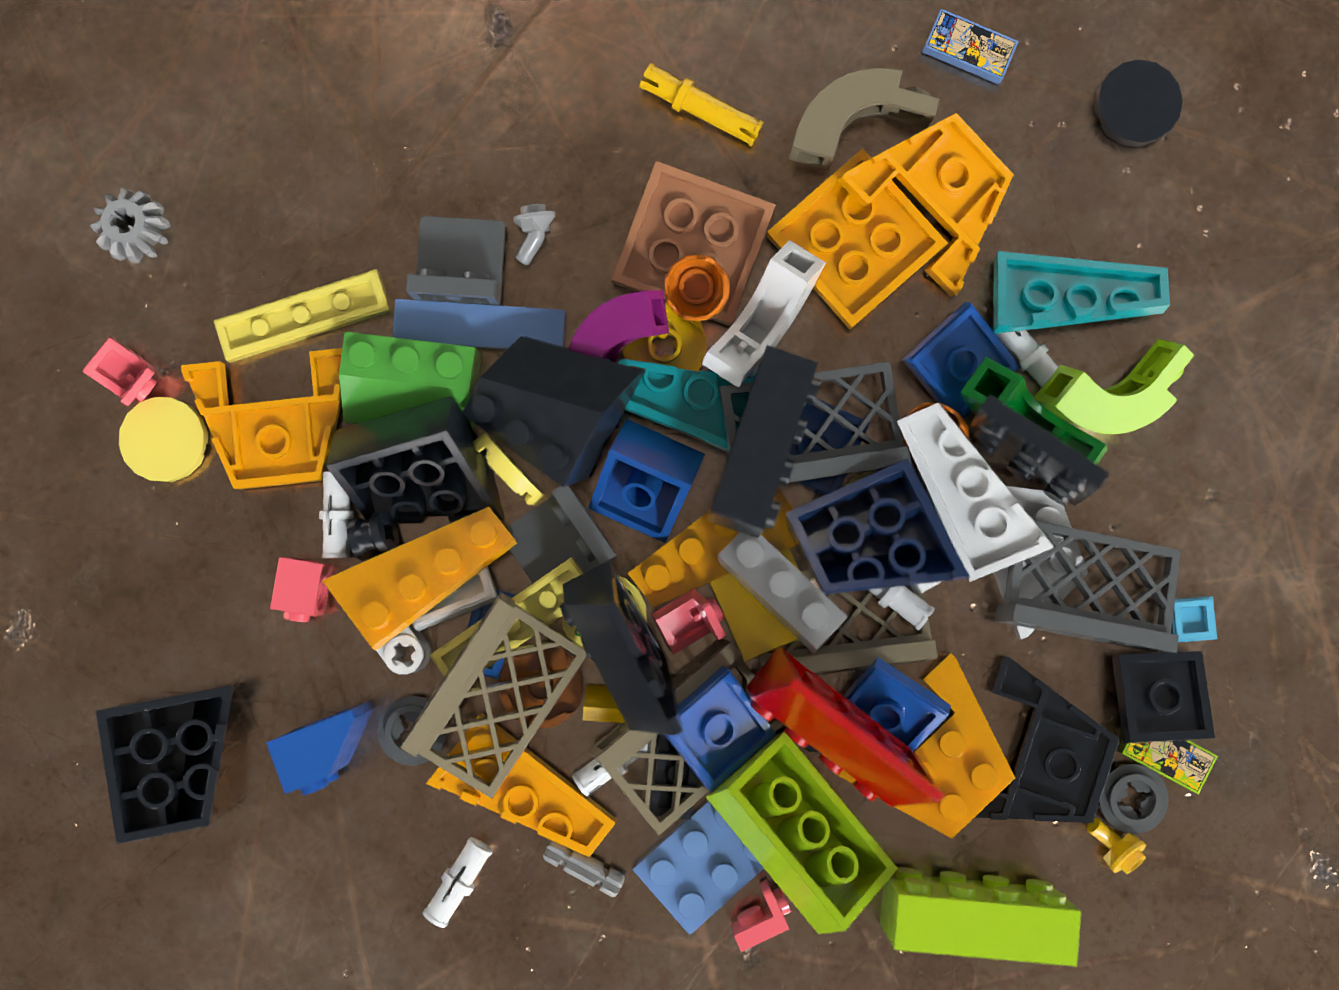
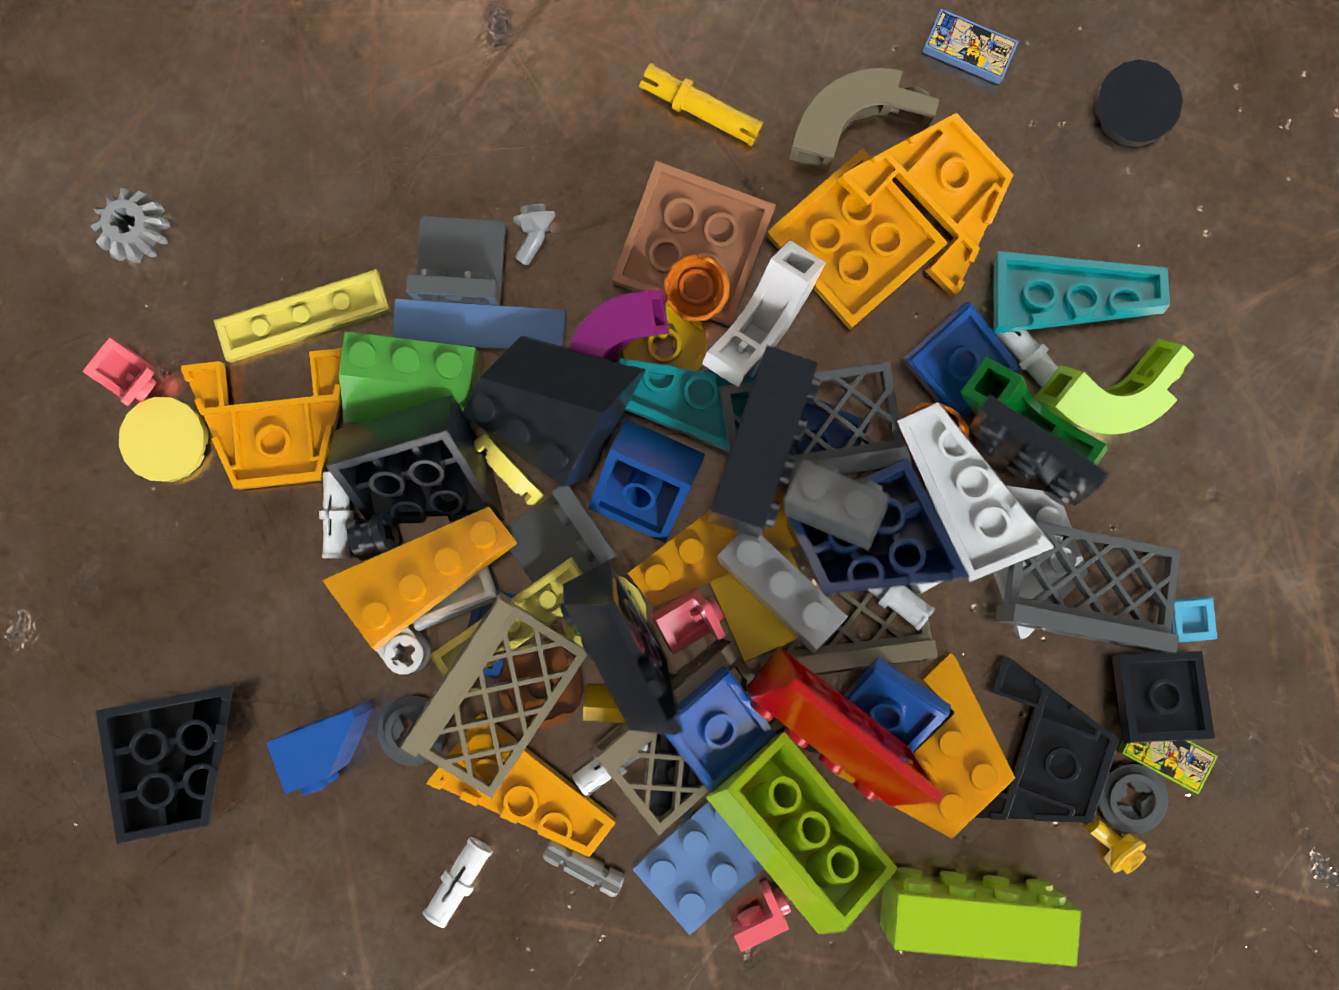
(300, 588): coral brick -> none
(836, 503): none -> dark grey brick

